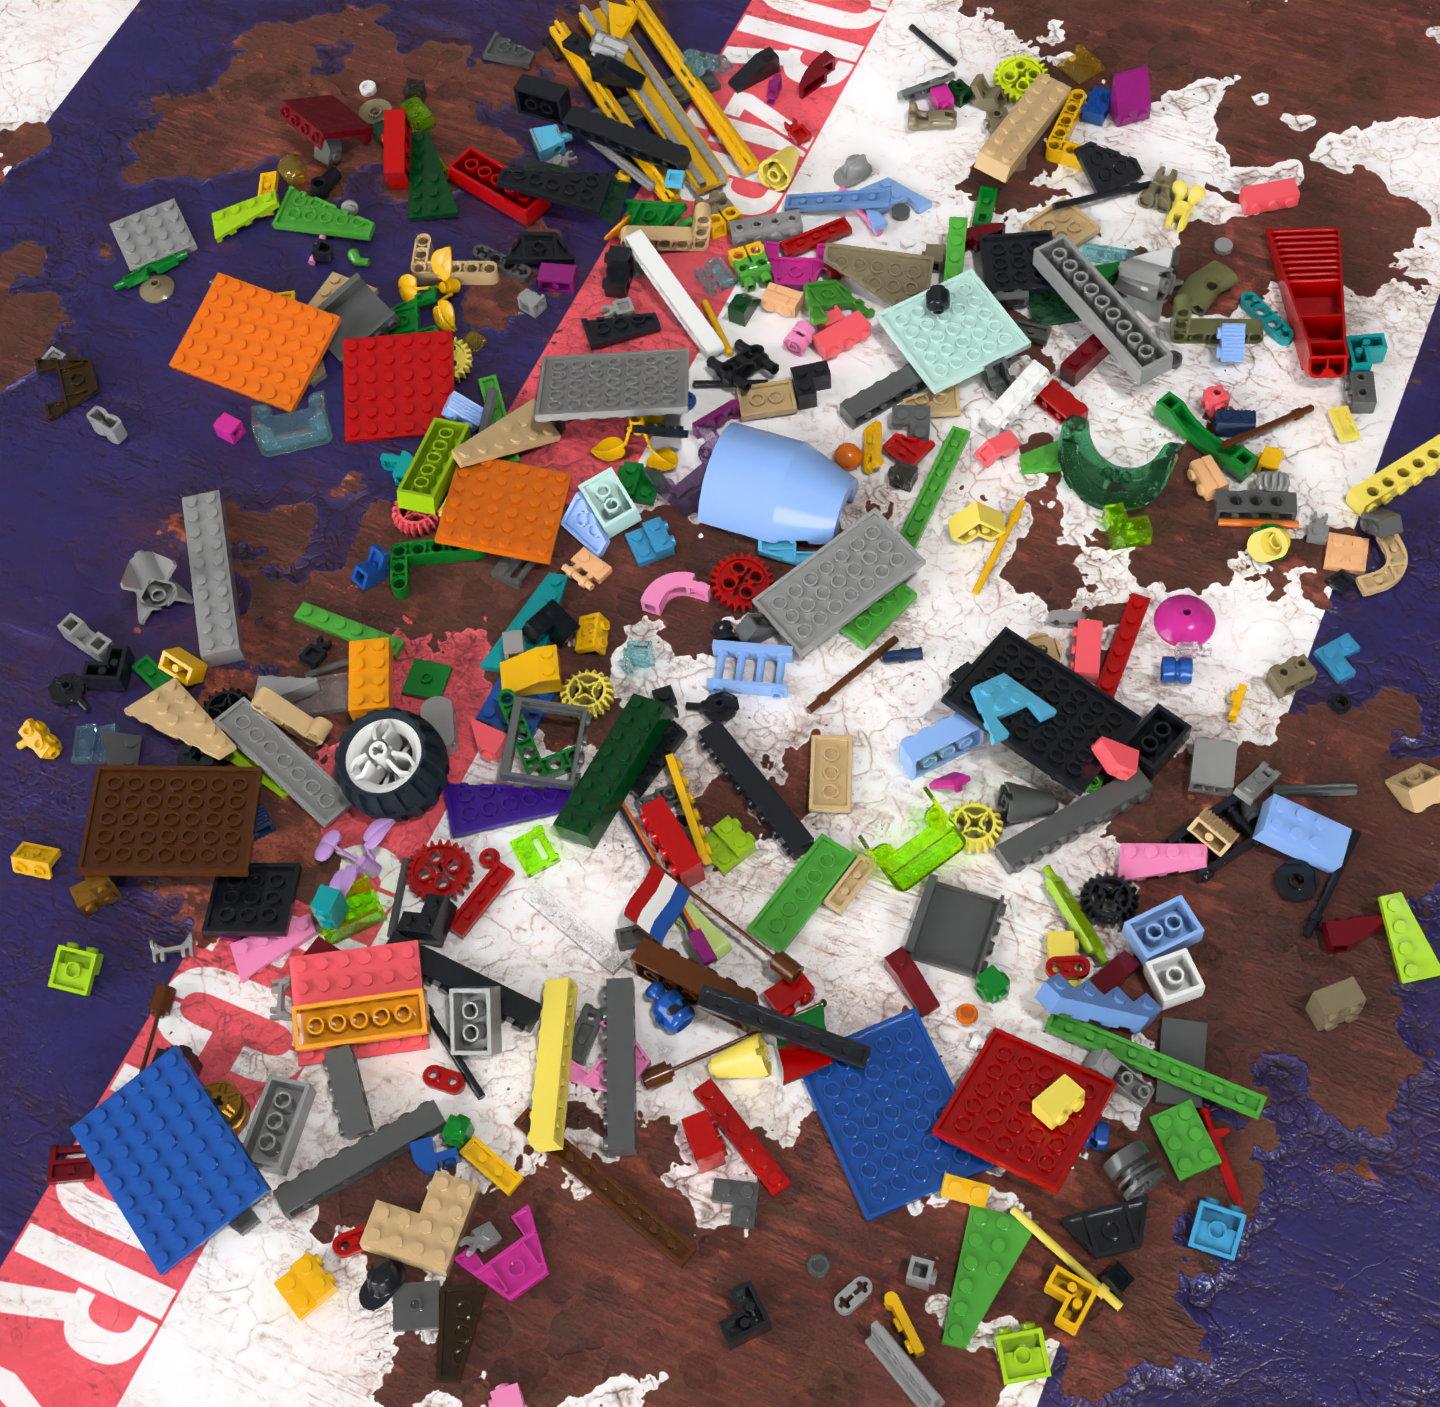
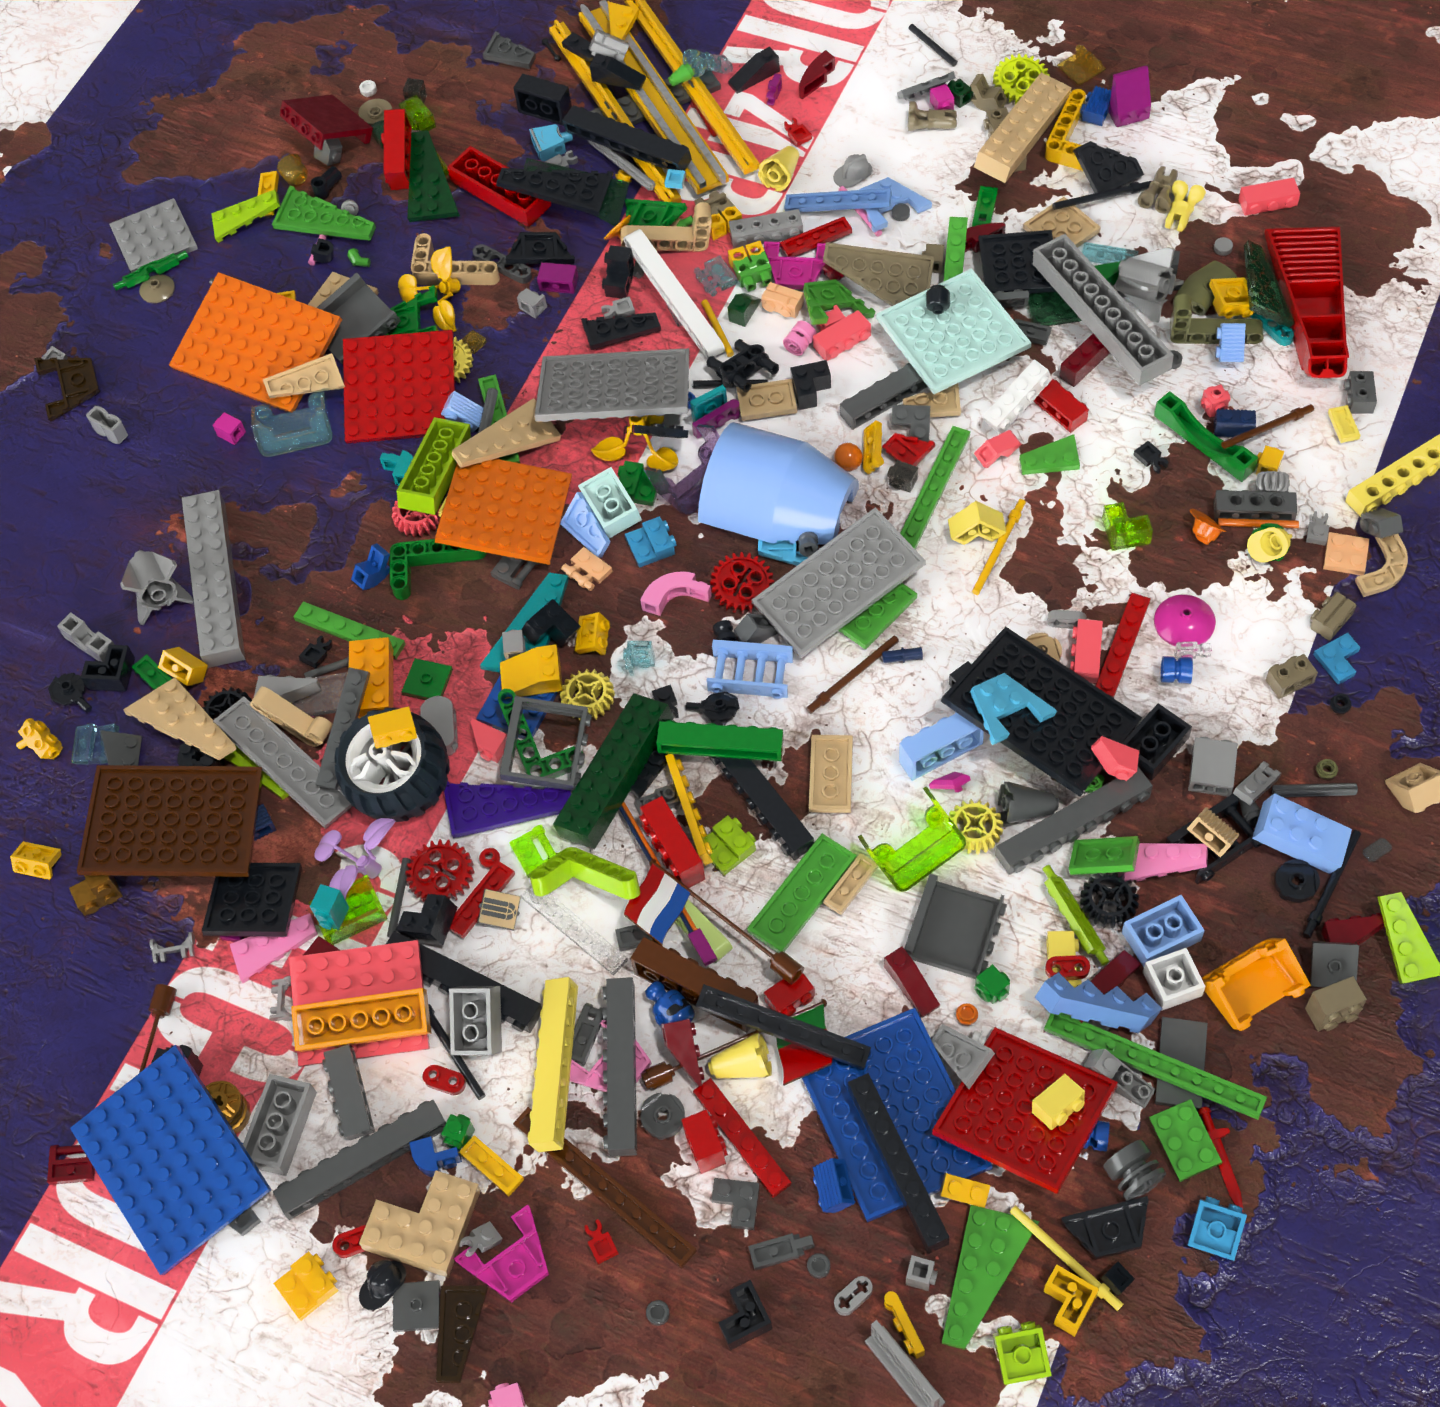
(75, 968): lime plate -> none
(310, 377): none -> tan wing
(346, 713): none -> dark grey plate
(392, 727): none -> yellow brick
(499, 909): none -> piece
(587, 868): none -> lime beam
(601, 1244): none -> red plate
(657, 1312): none -> dark grey tile
(662, 1128): none -> dark grey plate
(680, 1042): none -> dark red slope
(681, 75): none -> bright green cone
(708, 402): none -> teal tile
(720, 740): none -> green brick
(779, 1250): none -> dark grey hinge
(808, 543): none -> dark grey wheel
(833, 1185): none -> blue brick
(898, 1163): none -> black brick
(962, 1053): none -> light grey wing
(998, 377): dark grey cylinder -> none
(1104, 855): none -> bright green plate
(1105, 483): clear green windscreen -> none
(1149, 454): none -> black plate
(1204, 527): none -> orange piece
(1207, 477): light nougat brick -> none
(1231, 297): none -> yellow plate
(1237, 699): yellow plate -> none
(1255, 981): none -> light orange windscreen
(1263, 289): none -> clear green wing
(1328, 764): none -> olive plate
(1332, 616): none -> dark tan brick
(1333, 962): none -> dark grey plate
(1340, 582): black tile -> none
(1365, 350): teal brick -> none
(1377, 850): none -> clear light blue piece

